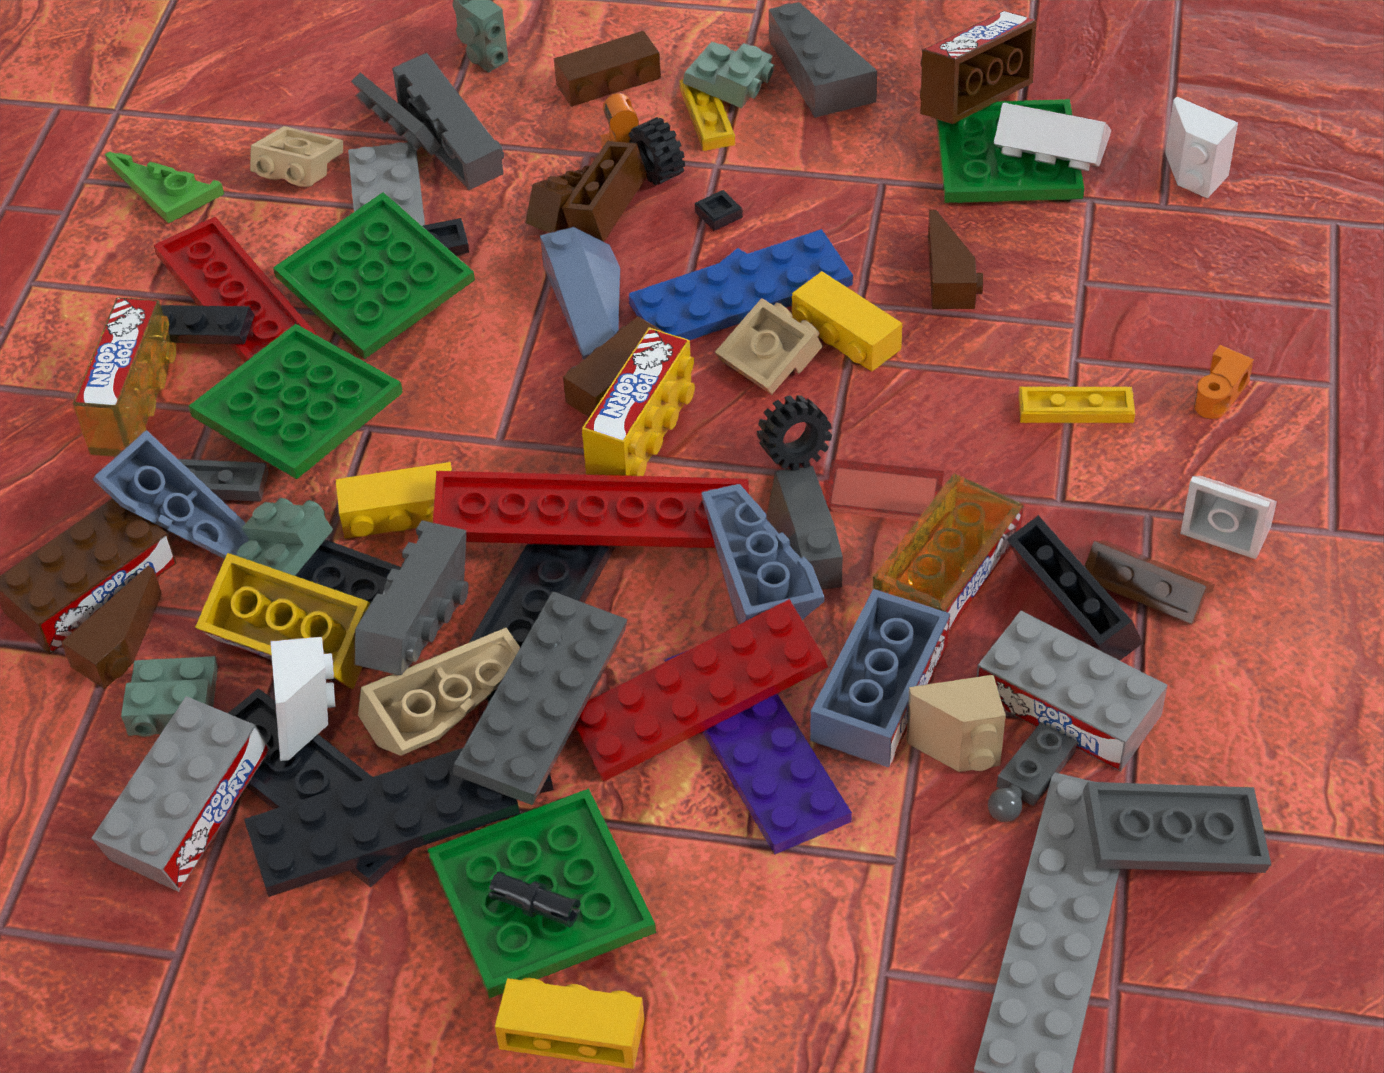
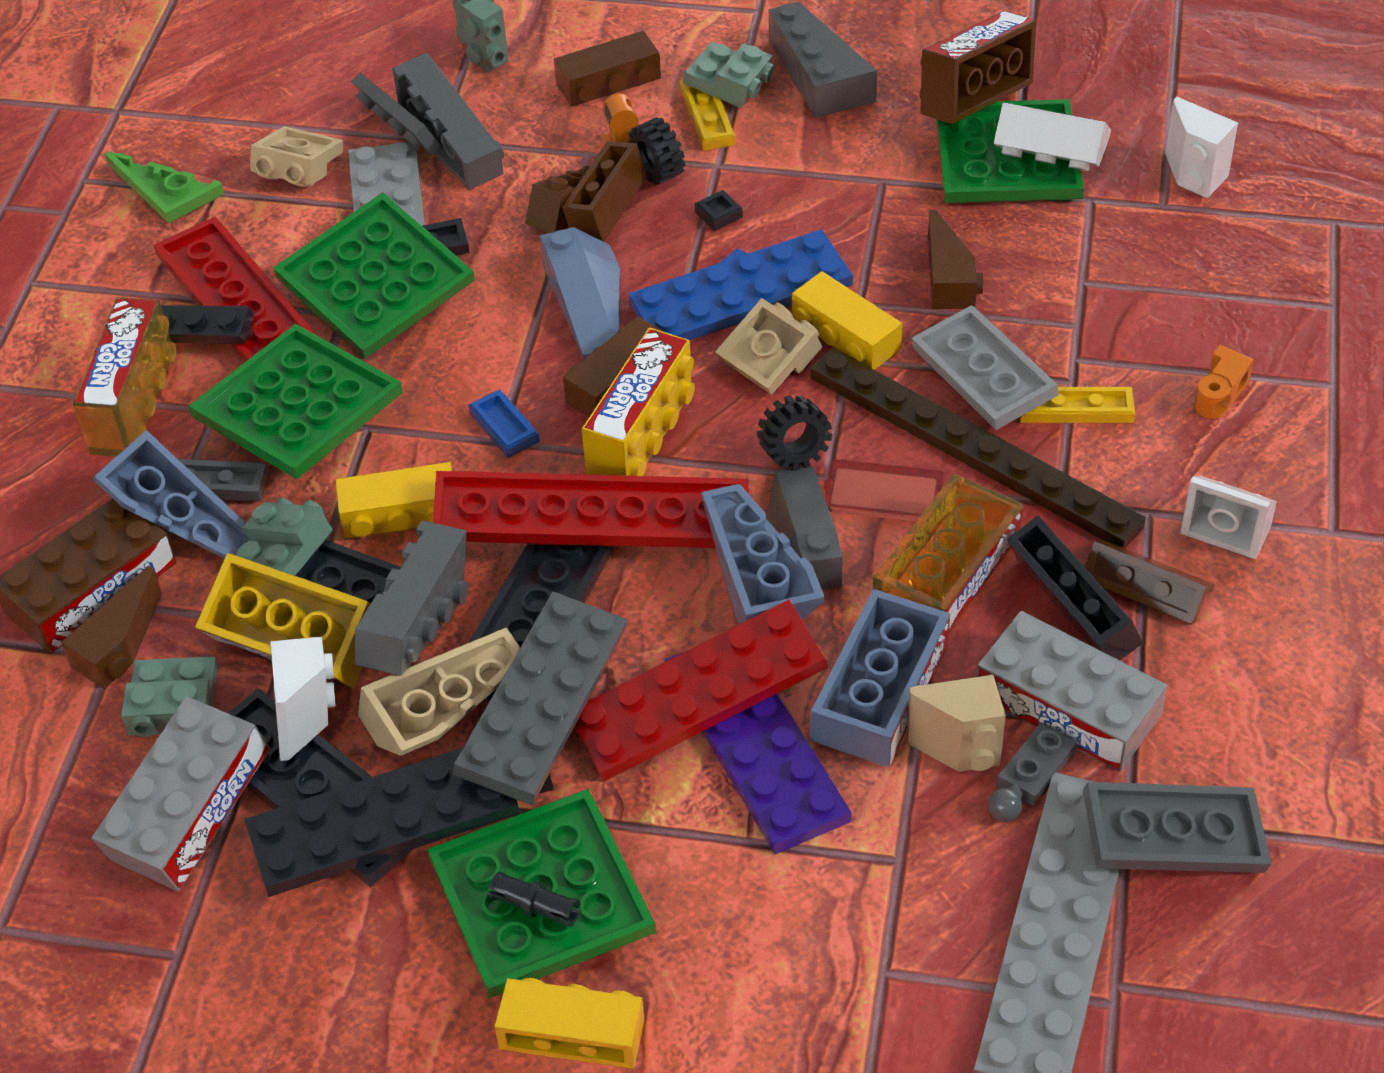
(504, 423): none -> blue tile
(978, 448): none -> dark brown plate
(984, 367): none -> light grey plate

